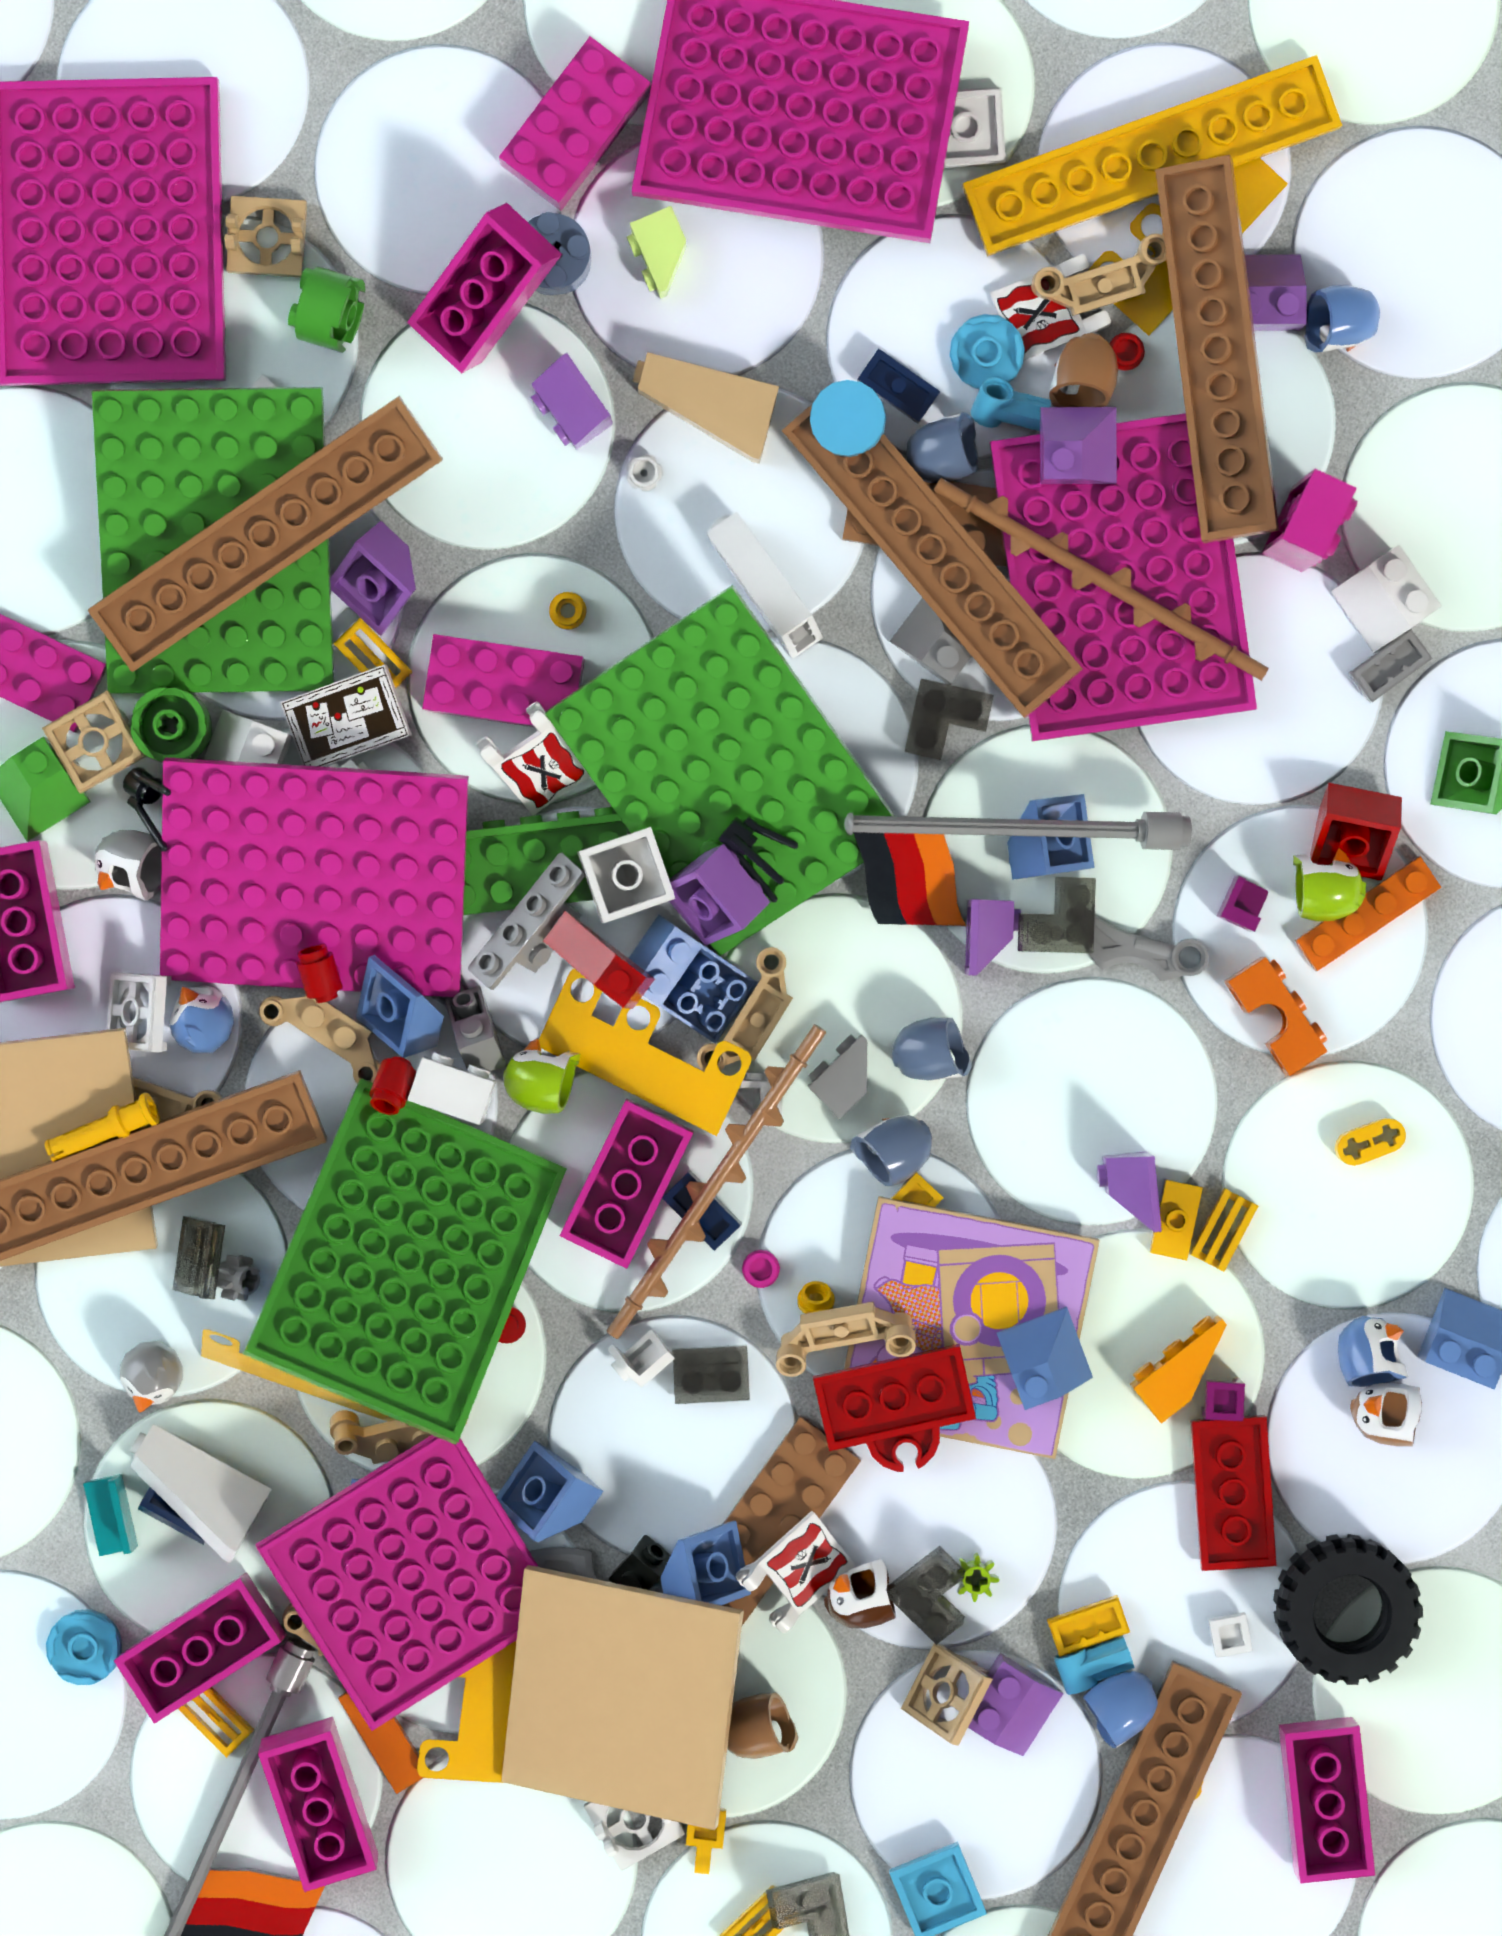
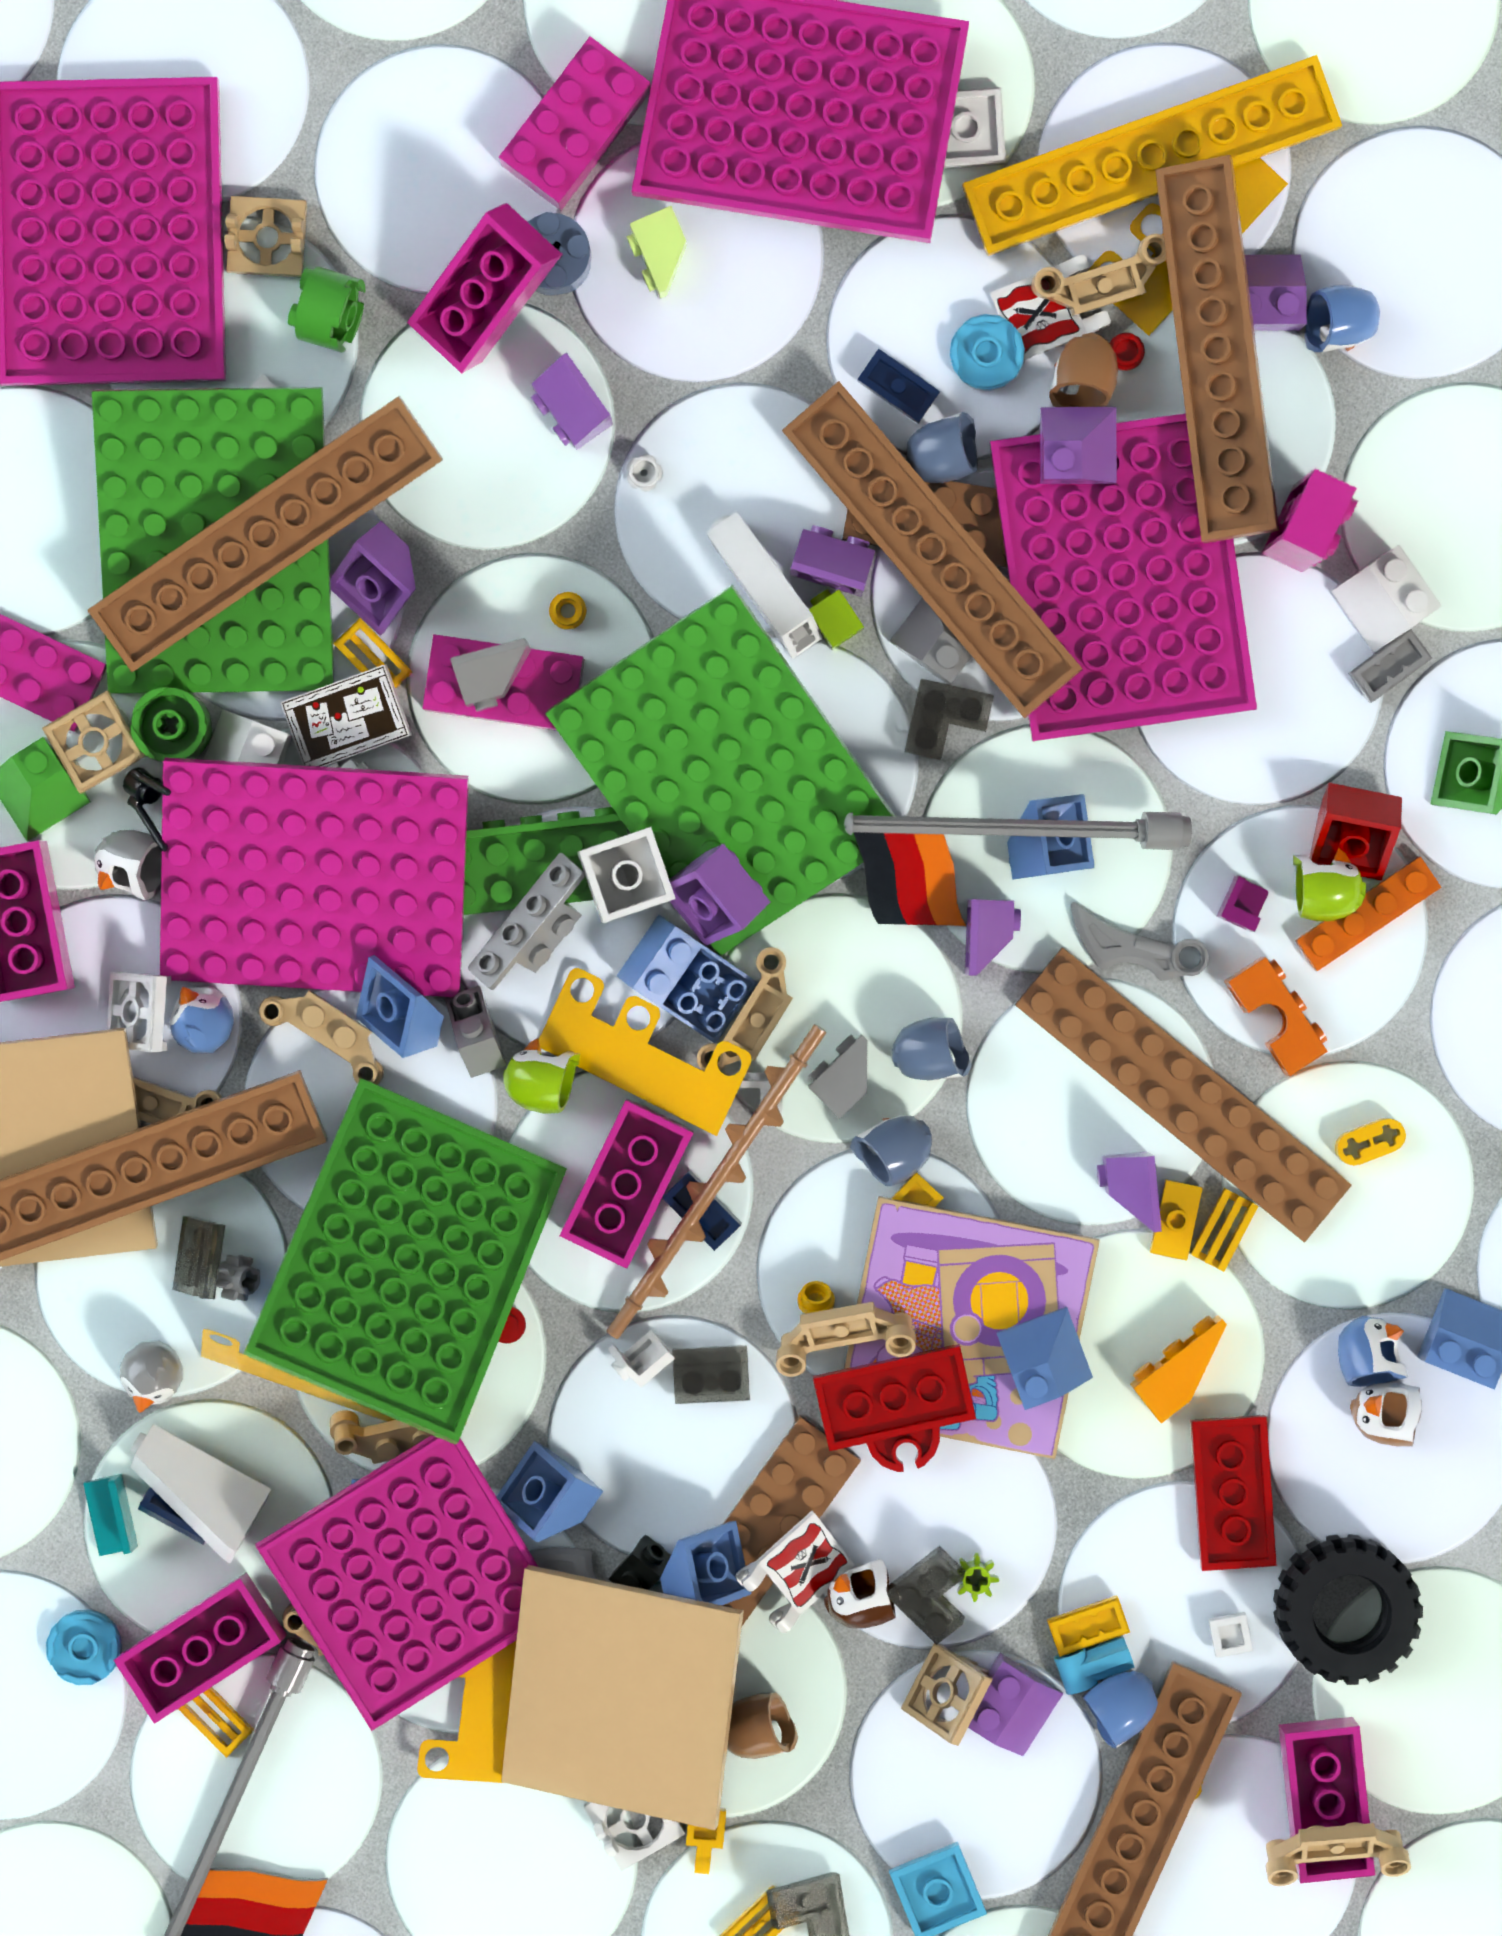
(118, 1123): yellow pin -> none
(318, 1804): dark pink brick -> none
(319, 973): red brick -> none
(388, 1746): orange tile -> none
(392, 1085): red brick -> none
(452, 1089): white slope -> none
(489, 672): none -> light grey slope
(539, 766): flag -> none
(598, 961): slope -> none
(713, 401): tan slope -> none
(740, 838): black plant -> none
(760, 1268): dark pink tile -> none
(832, 561): none -> medium lavender slope
(834, 617): none -> lime brick
(848, 418): medium azure tile -> none
(1000, 403): medium azure piece -> none
(1071, 924): clear smoke plate -> none
(1084, 574): medium nougat plant -> none
(1183, 1094): none -> medium nougat plate
(1224, 1400): magenta panel -> none
(1335, 1843): none -> tan plate

